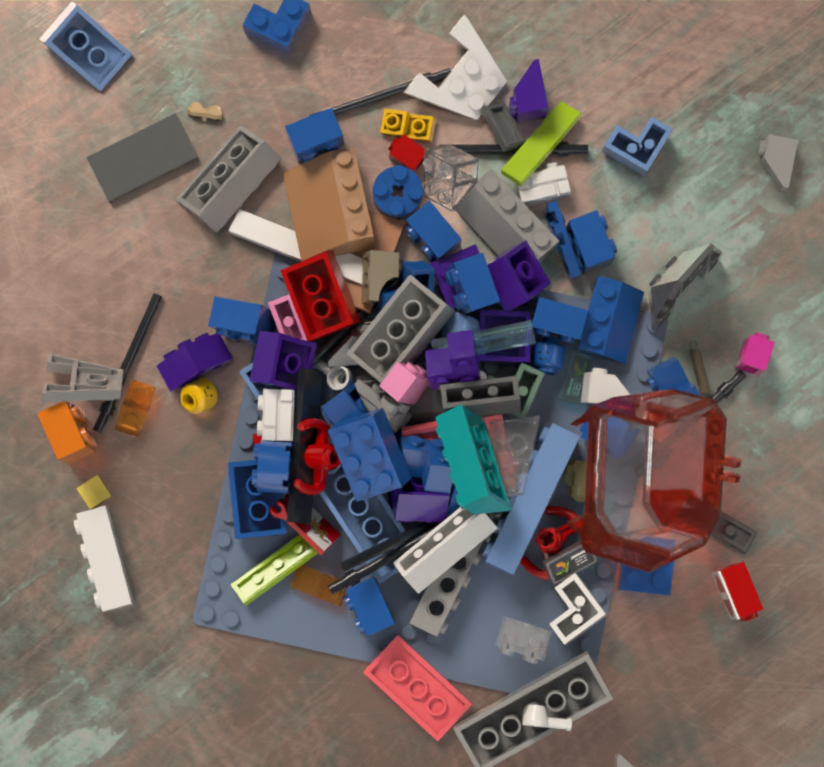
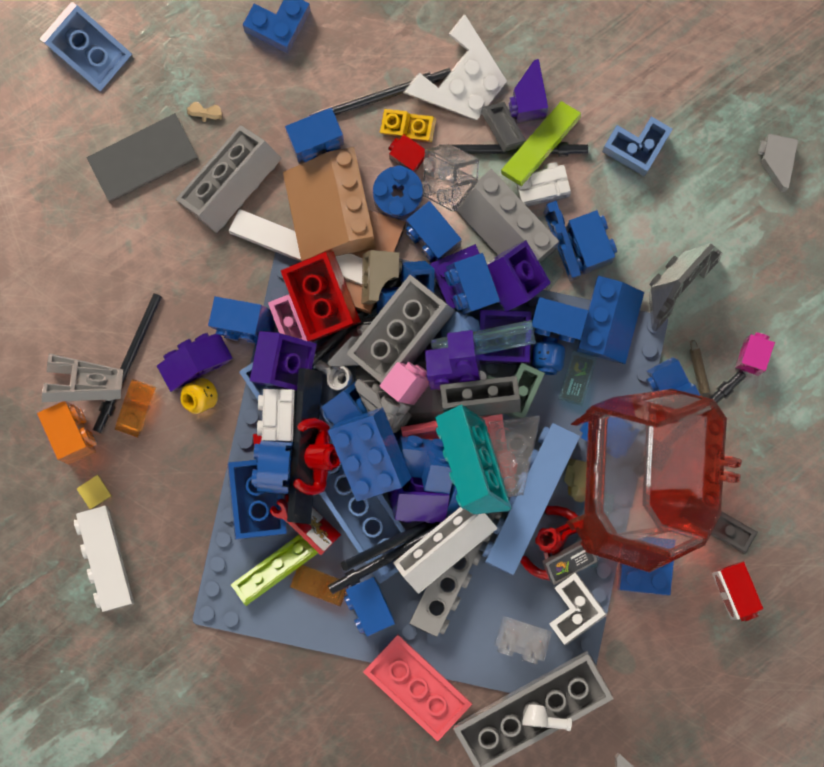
(601, 386): white slope -> none

